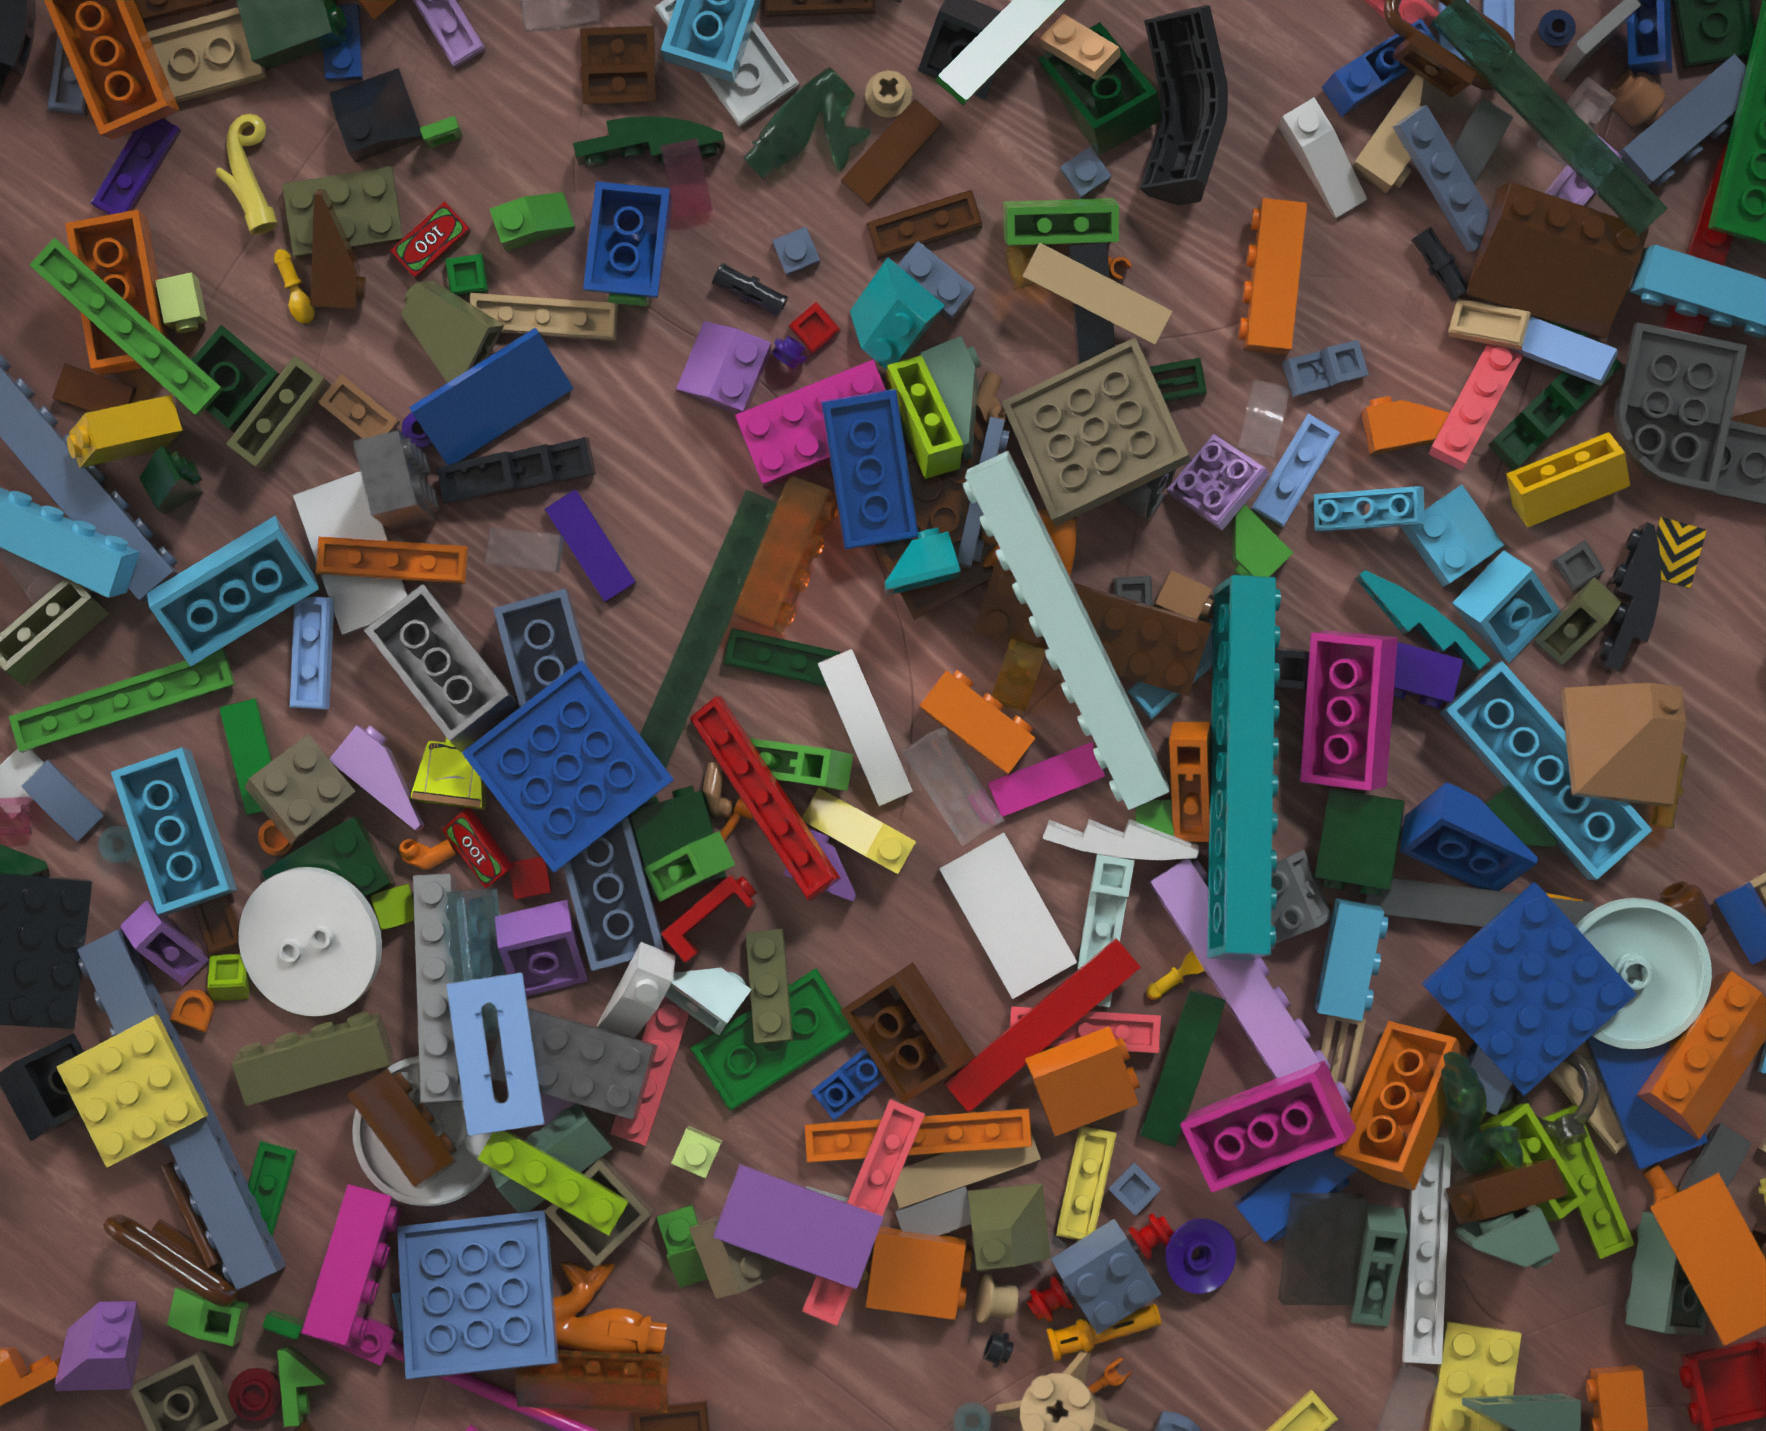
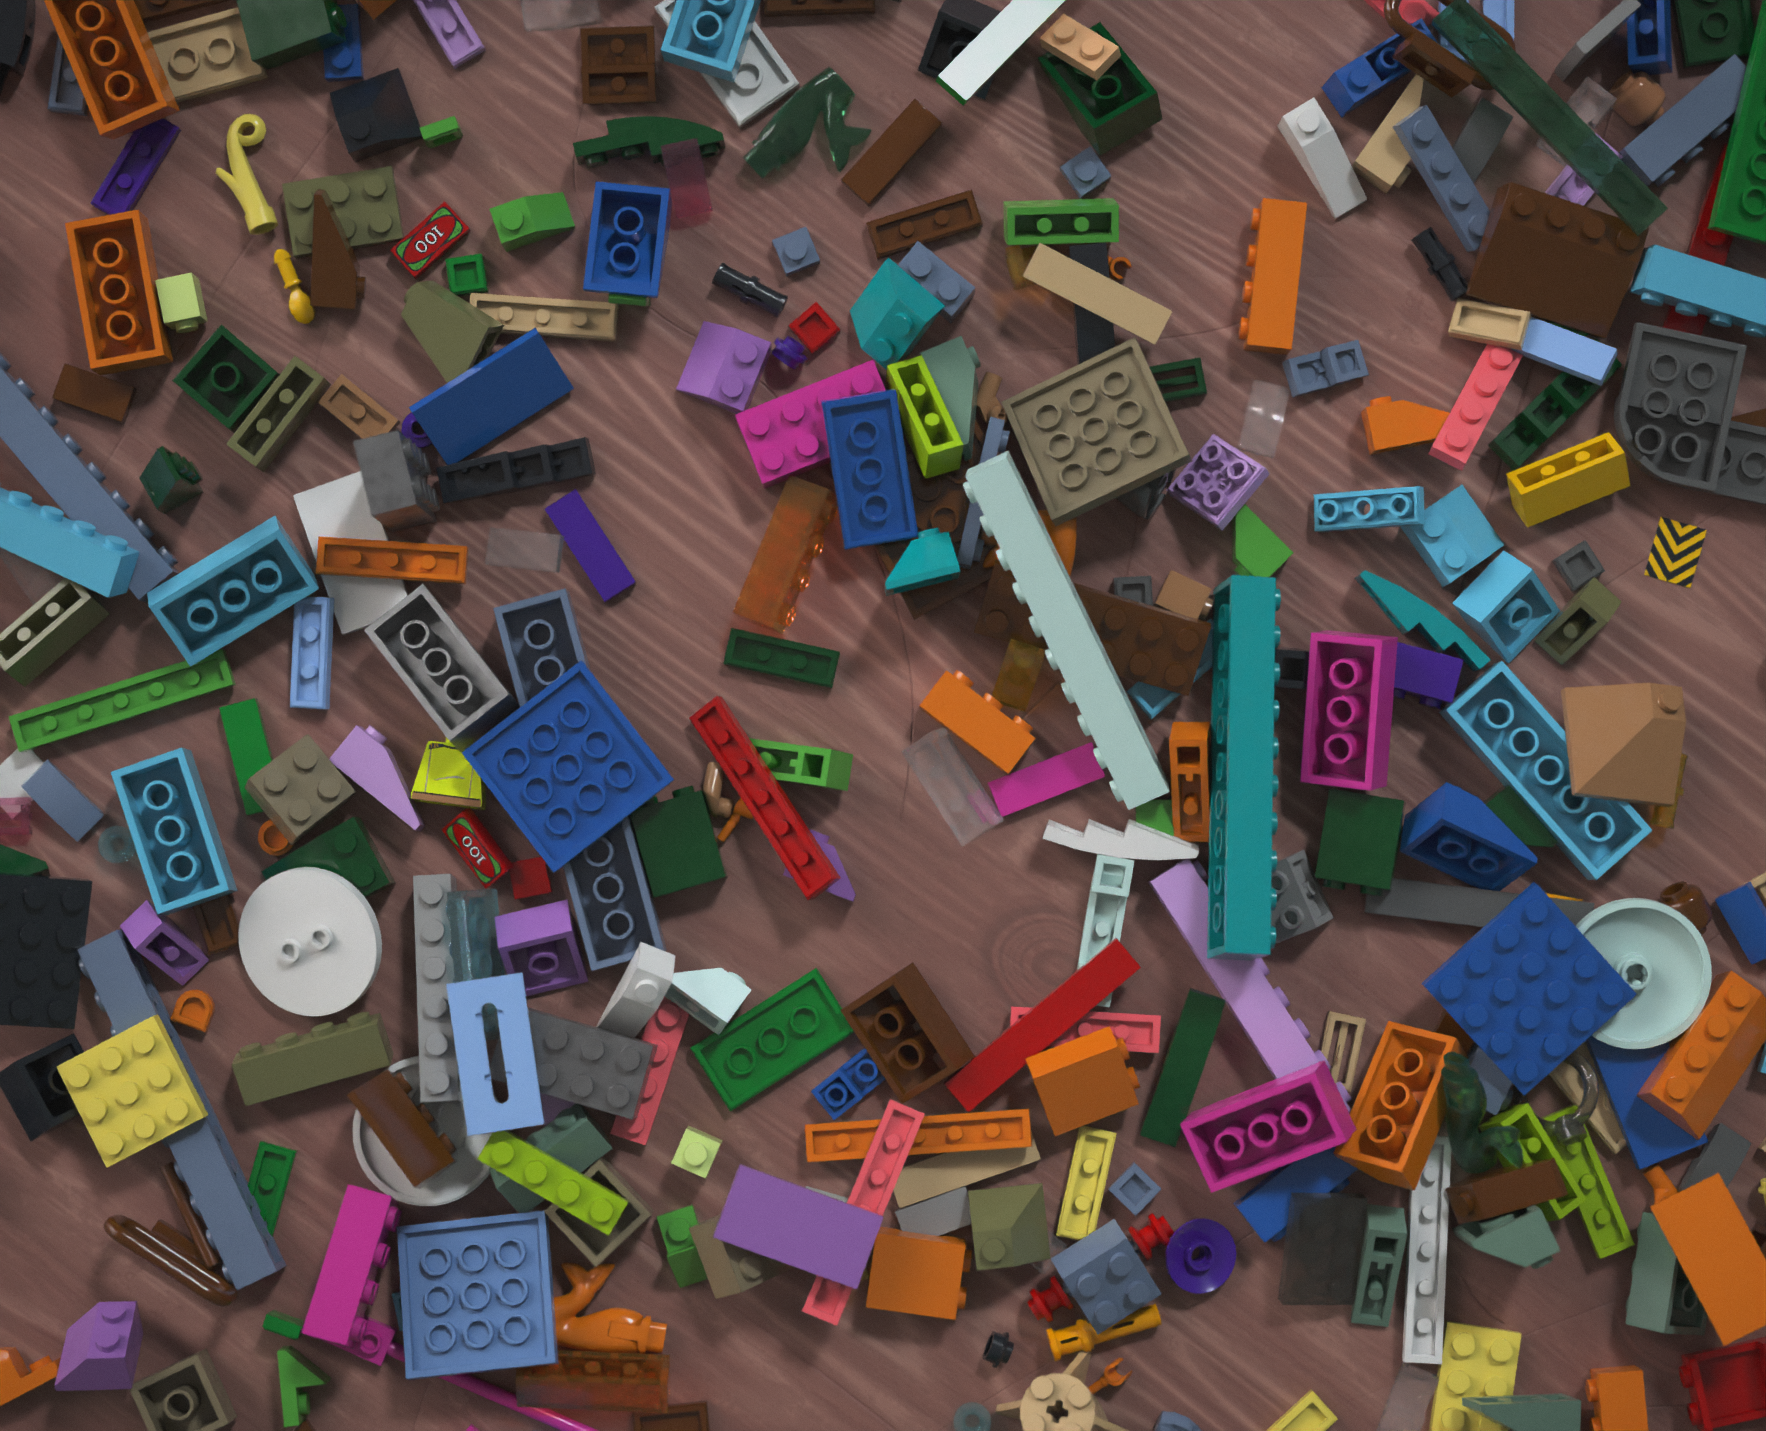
(124, 431): yellow brick -> none
(126, 327): bright green plate -> none
(206, 1320): bright green slope -> none
(227, 978): lime slope -> none
(255, 1394): dark red piece -> none
(394, 907): lime slope -> none
(424, 856): orange arm -> none
(676, 932): red panel -> none
(689, 866): bright green slope -> none
(706, 627): clear green plate -> none
(769, 987): olive plate -> none
(858, 831): light yellow slope -> none
(865, 727): white slope -> none
(888, 94): tan piece -> none
(995, 1300): tan piece -> none
(1008, 915): white tile -> none
(1174, 977): yellow piece -> none
(1191, 104): black piece -> none
(1295, 470): light blue tile -> none
(1350, 959): medium azure brick -> none
(1552, 38): dark blue plate -> none
(1639, 584): black slope -> none

